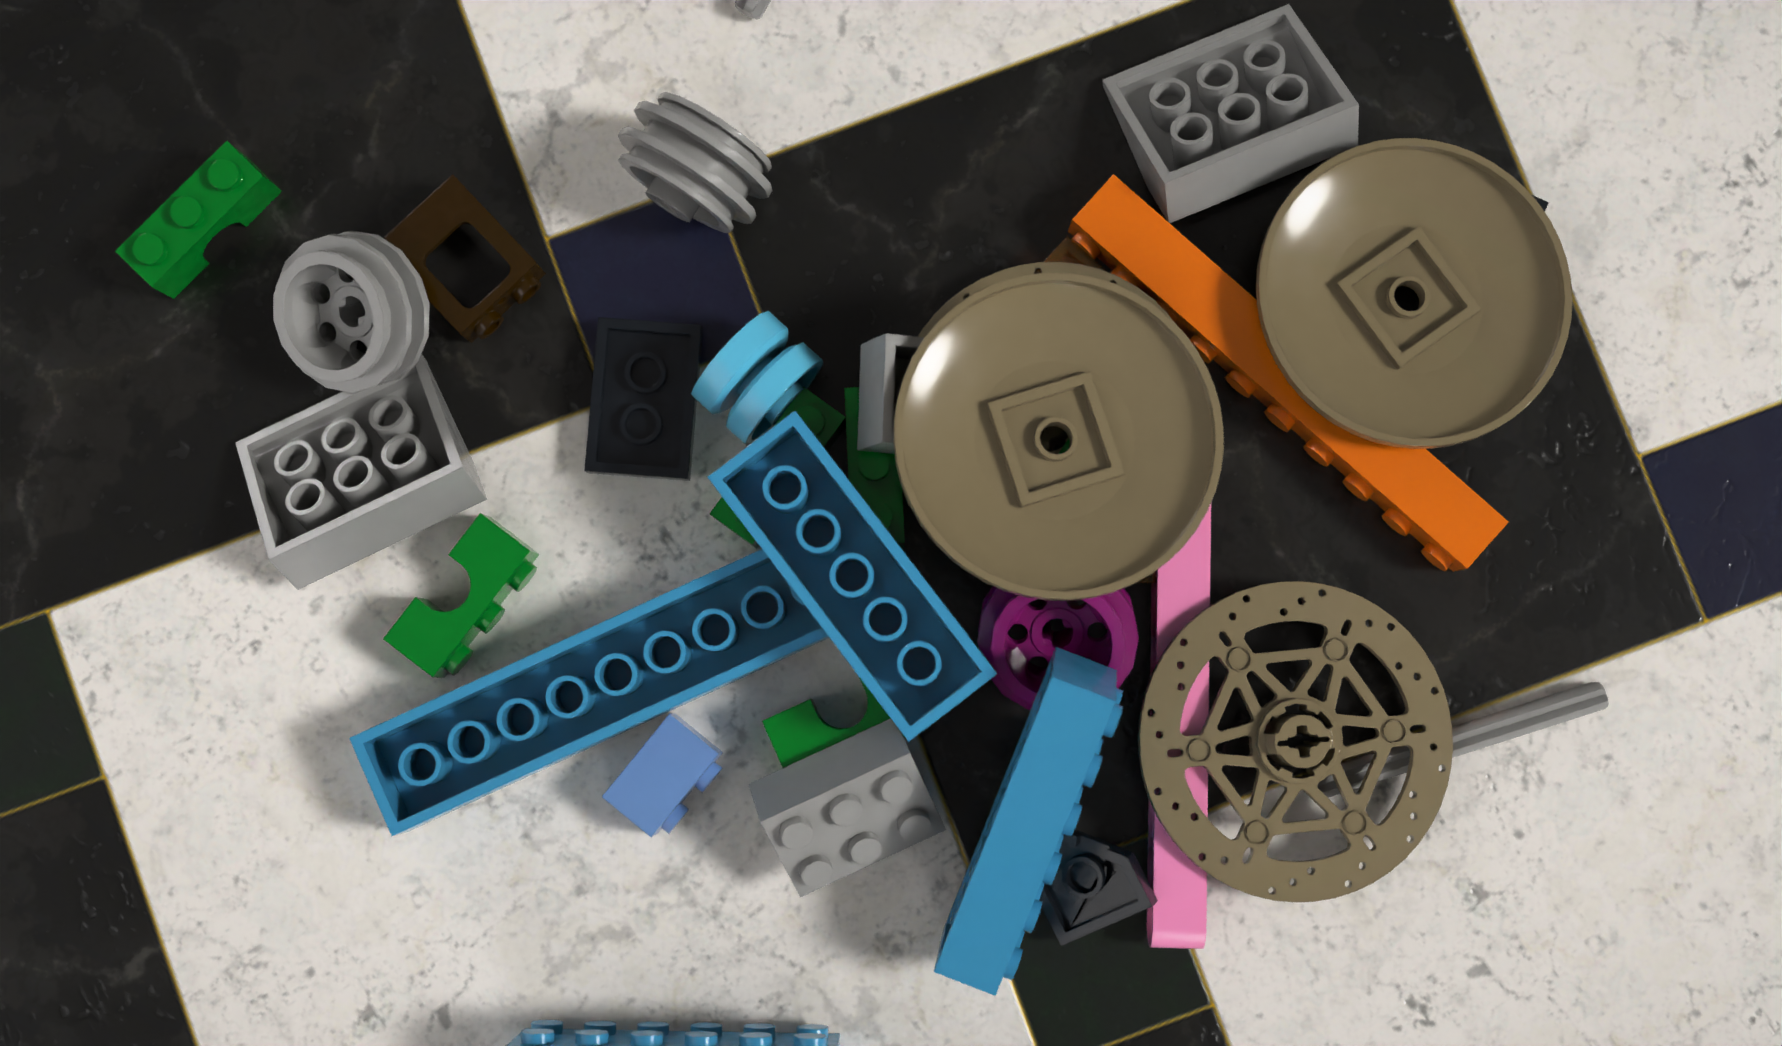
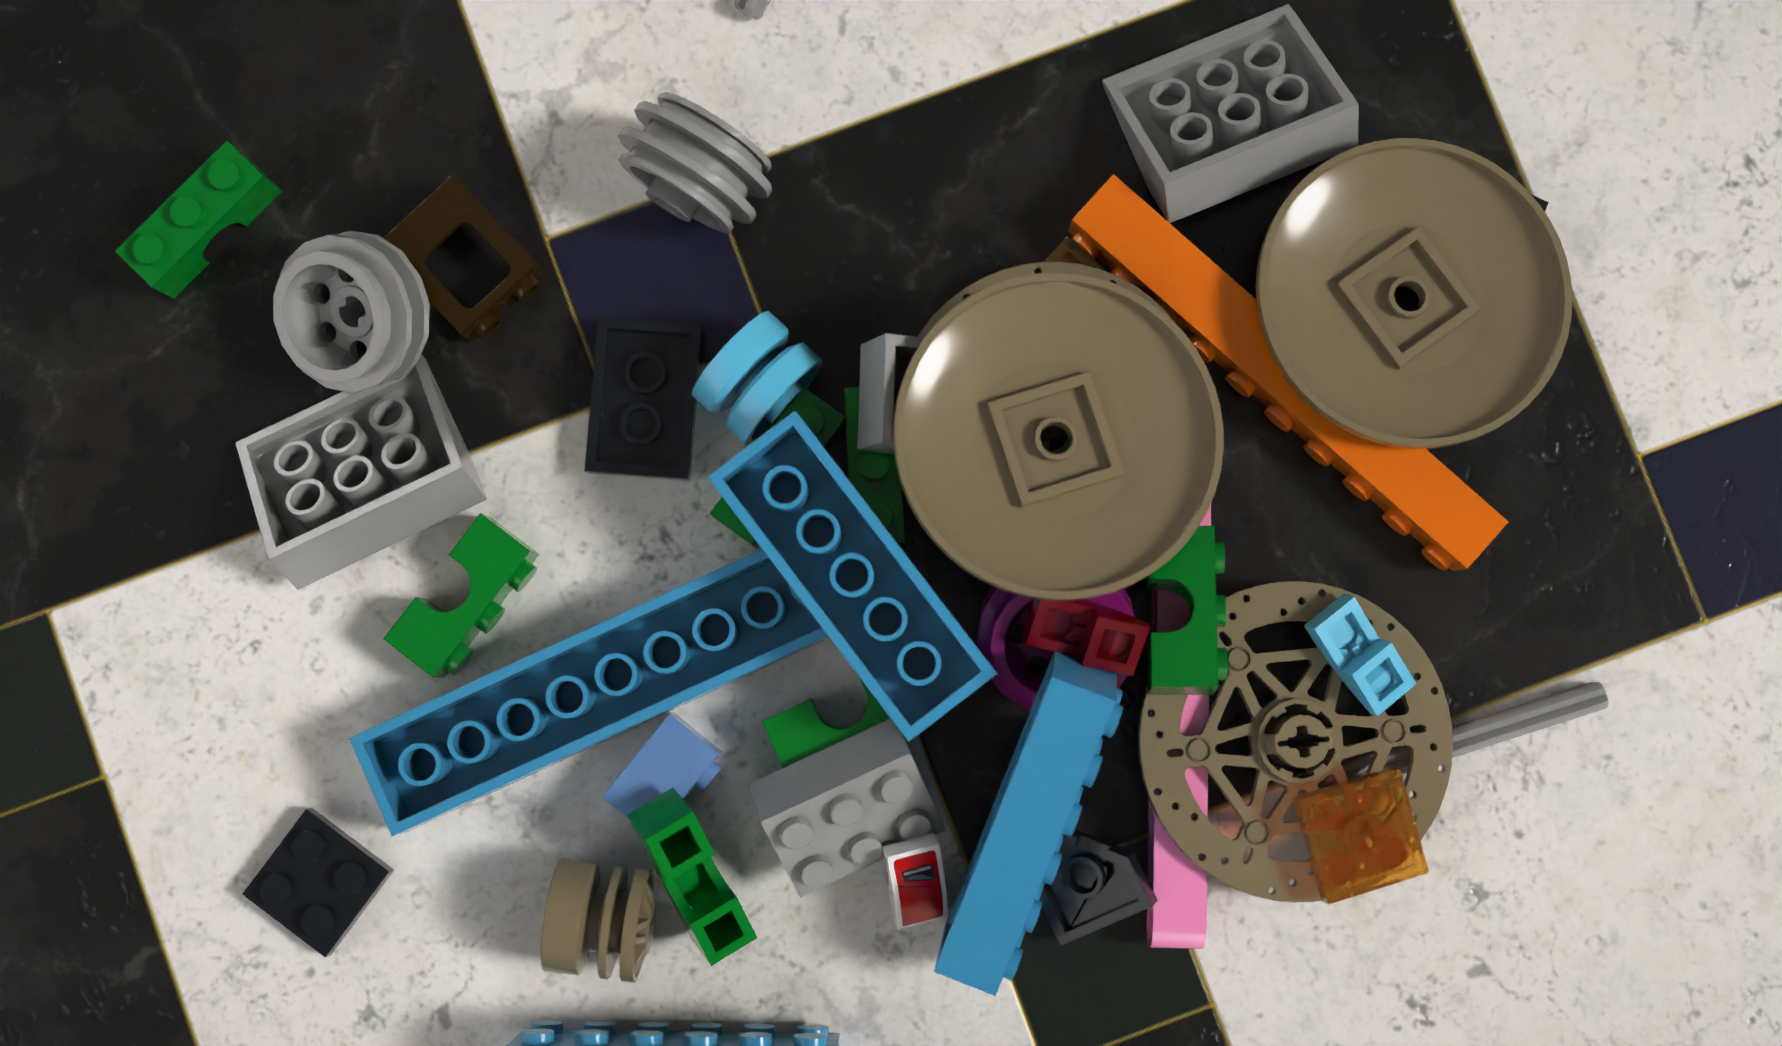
(318, 882): none -> black plate
(597, 919): none -> dark tan wheel
(690, 877): none -> green arch
(916, 881): none -> slope
(1088, 630): none -> dark red slope
(1189, 658): none -> green arch
(1359, 656): none -> medium azure slope
(1360, 835): none -> clear orange plate

